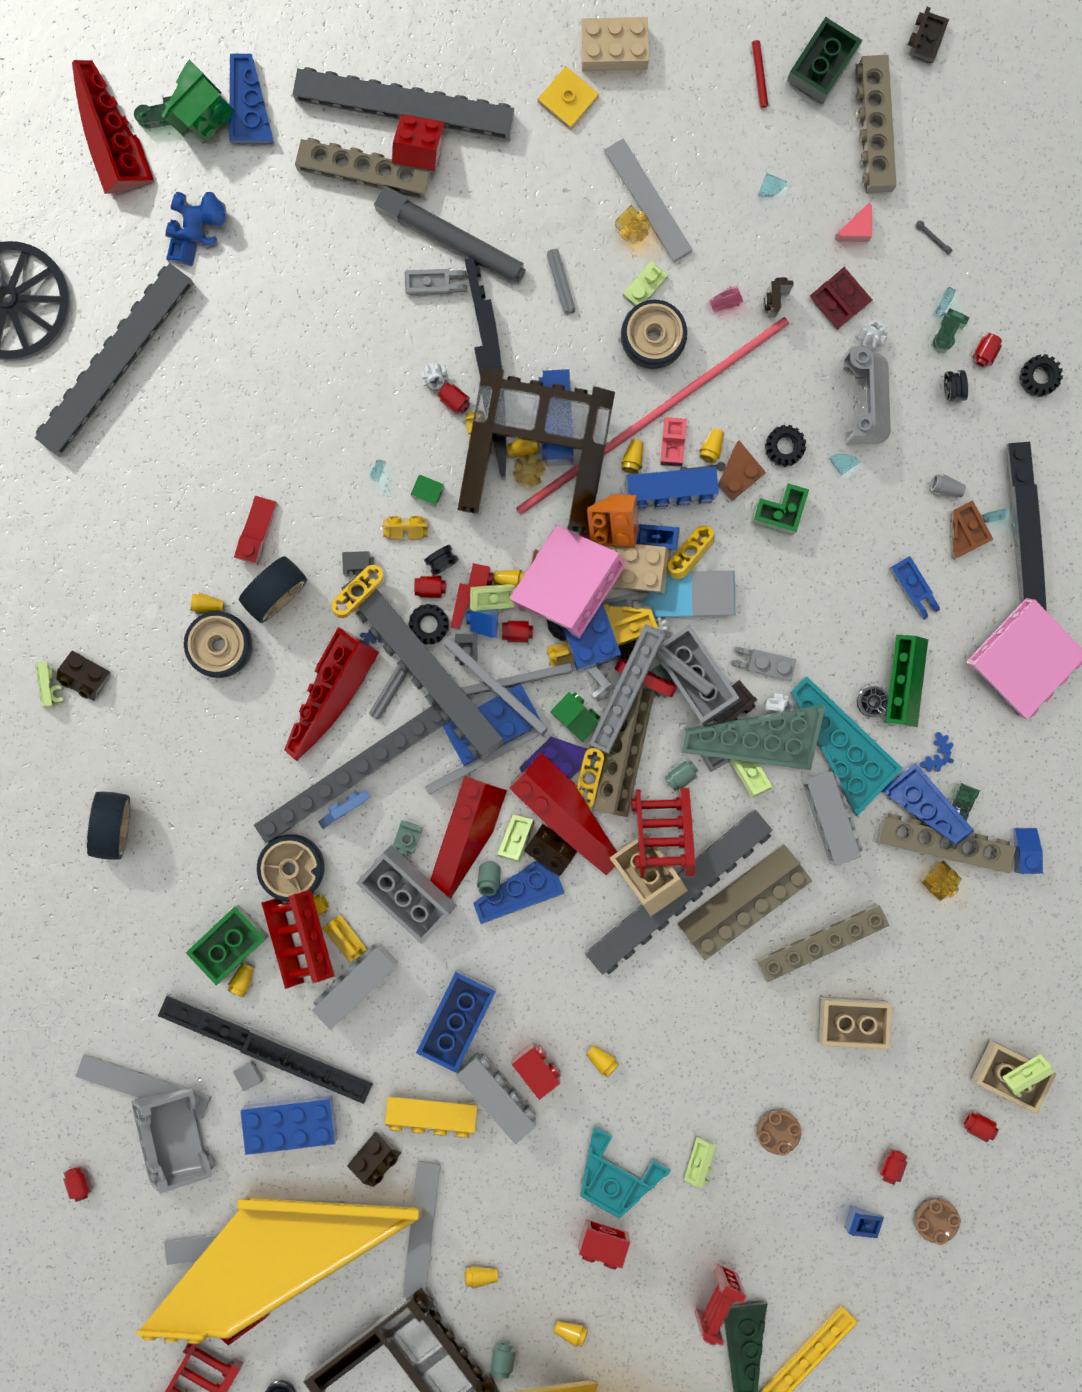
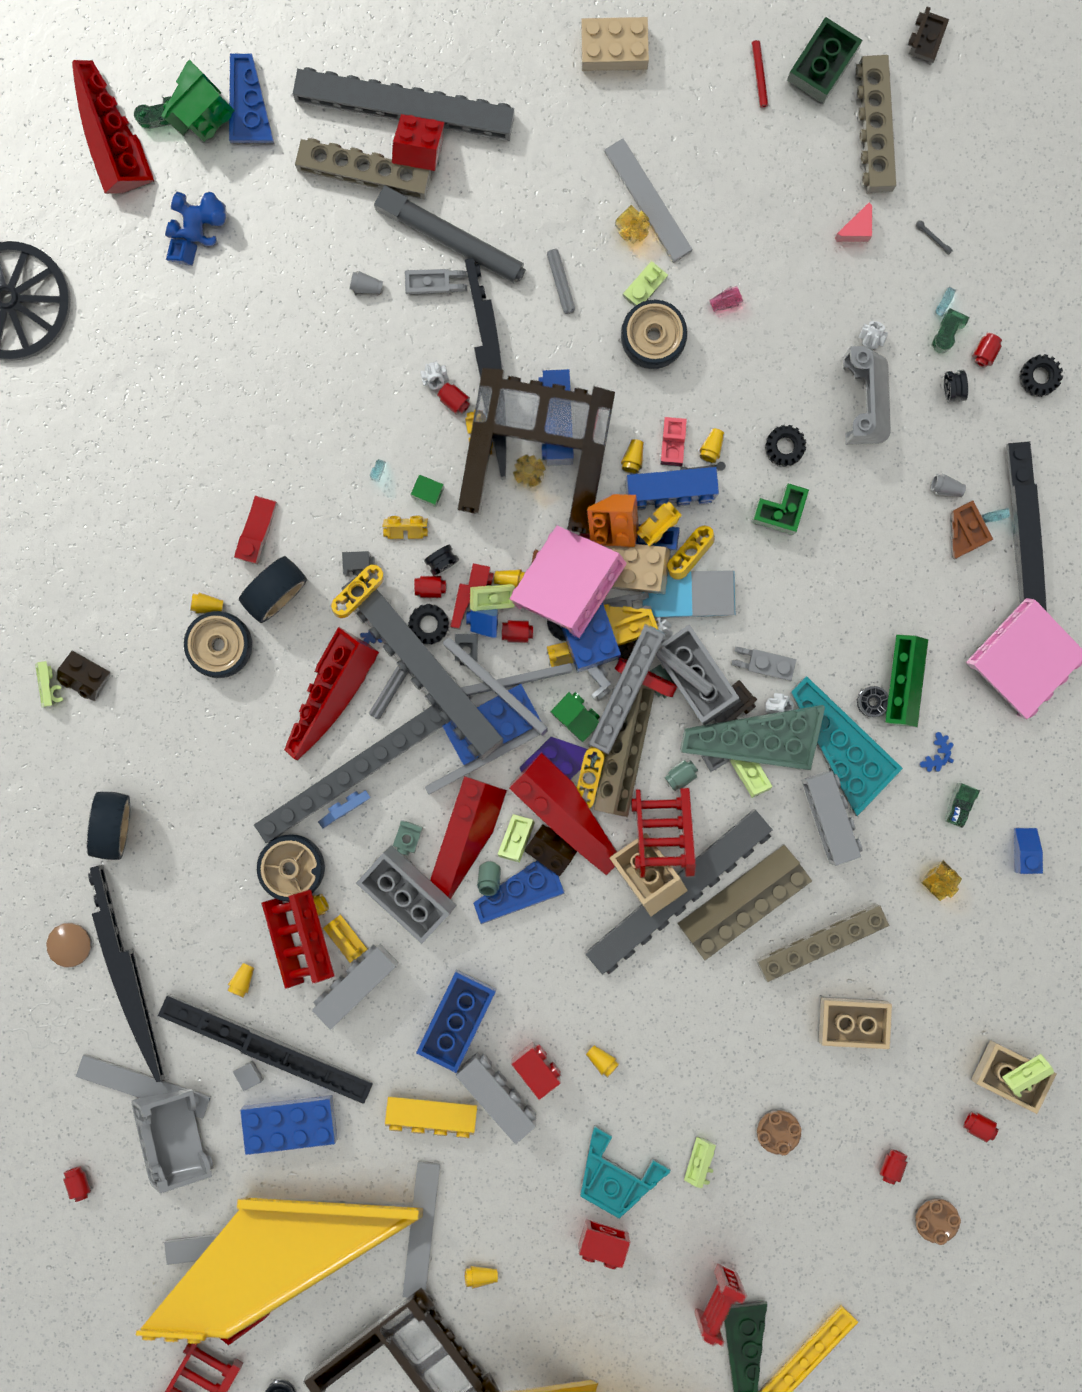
(68, 945): none -> medium nougat dish
(114, 359): dark grey brick -> none
(124, 973): none -> black slope
(227, 944): green brick -> none
(365, 284): none -> light grey cone
(374, 1160): dark brown bracket -> none
(502, 1360): sand green brick -> none
(522, 447): yellow cone -> none
(568, 97): yellow plate -> none
(572, 1333): yellow cone -> none
(652, 531): none -> yellow hinge
(659, 411): coral piece -> none
(740, 472): dark orange wing -> none
(771, 186): clear light blue tile -> none
(772, 299): dark brown bracket -> none
(841, 298): dark red slope -> none
(844, 462): clear light blue tile -> none
(863, 1223): blue slope -> none
(914, 585): blue hinge -> none
(925, 801): blue wing -> none
(1001, 860): dark tan brick -> none

